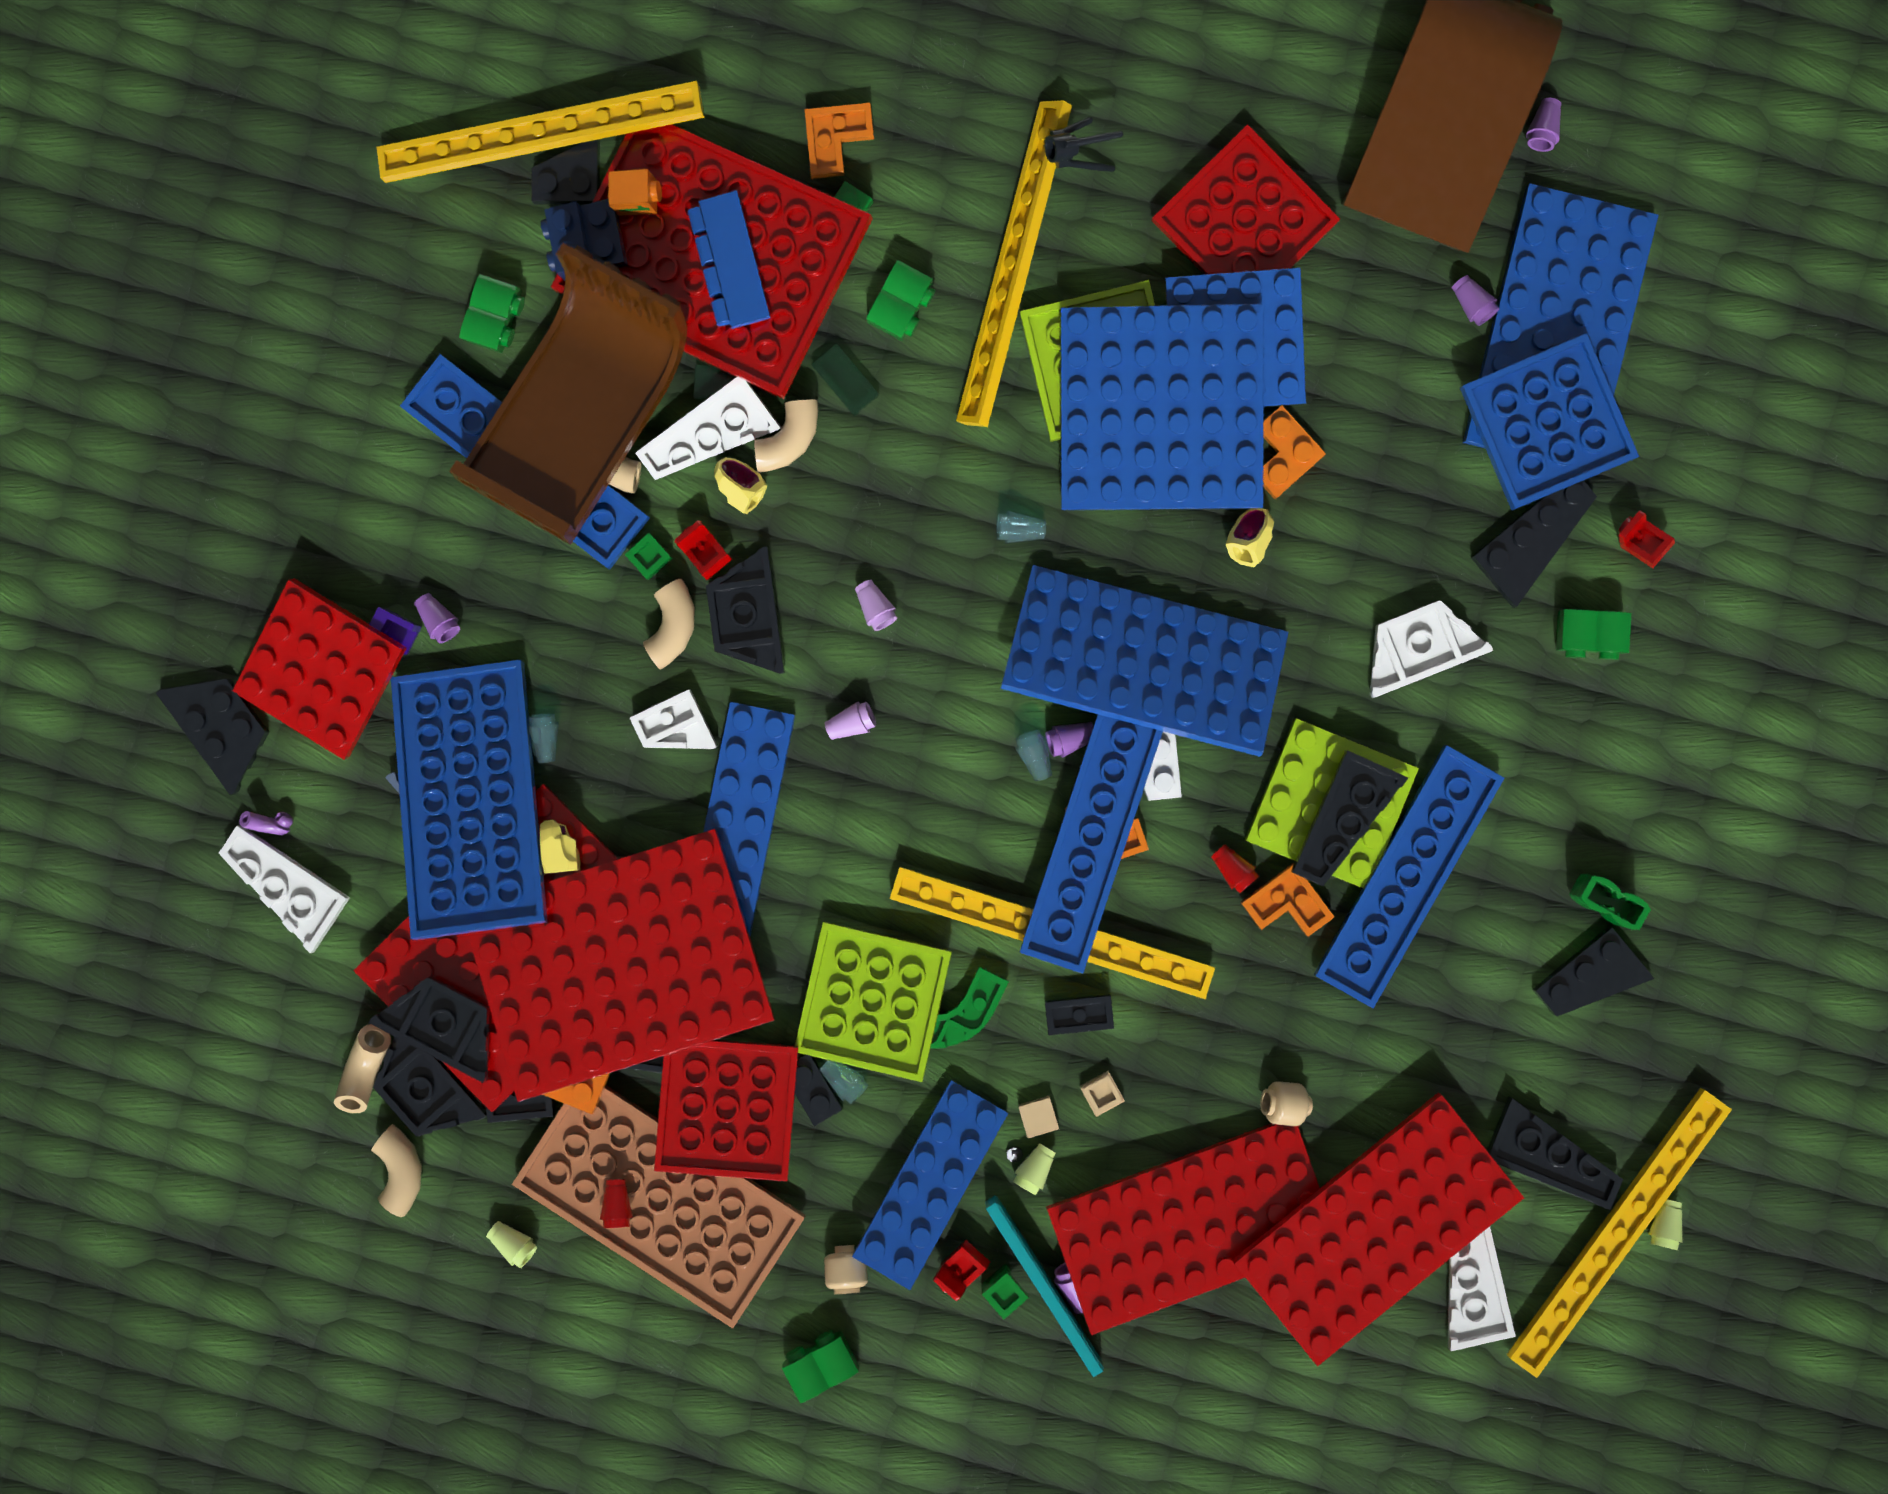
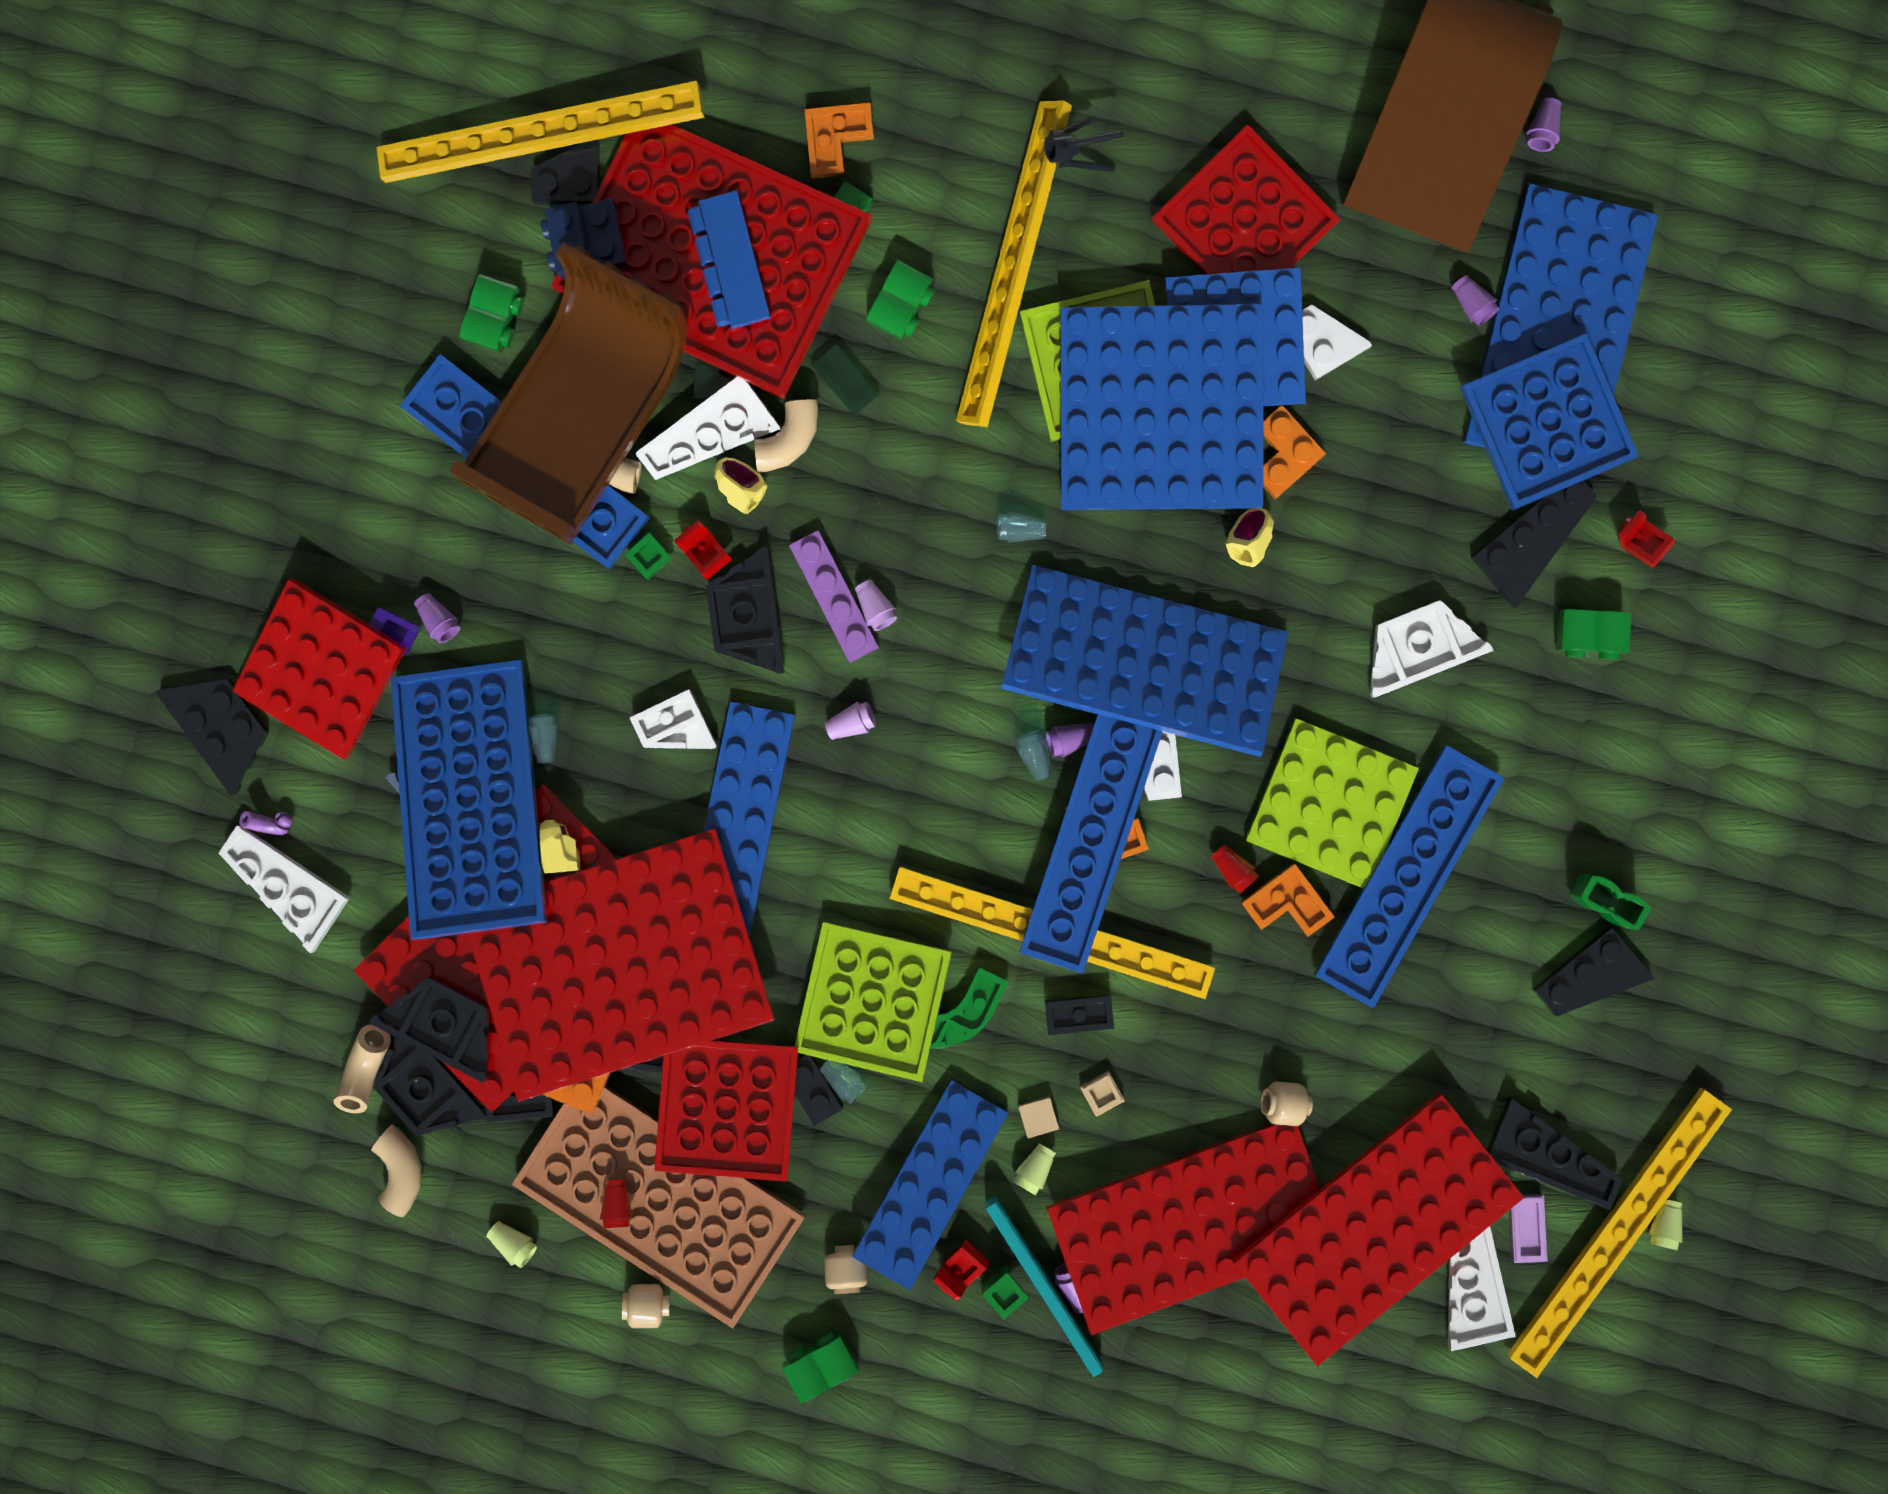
(634, 192): orange brick -> none
(644, 1306): none -> tan head
(676, 624): tan cylinder -> none
(834, 596): none -> medium lavender plate
(1014, 1154): black piece -> none
(1328, 342): none -> white wing
(1348, 808): black wing -> none
(1528, 1229): none -> lavender tile

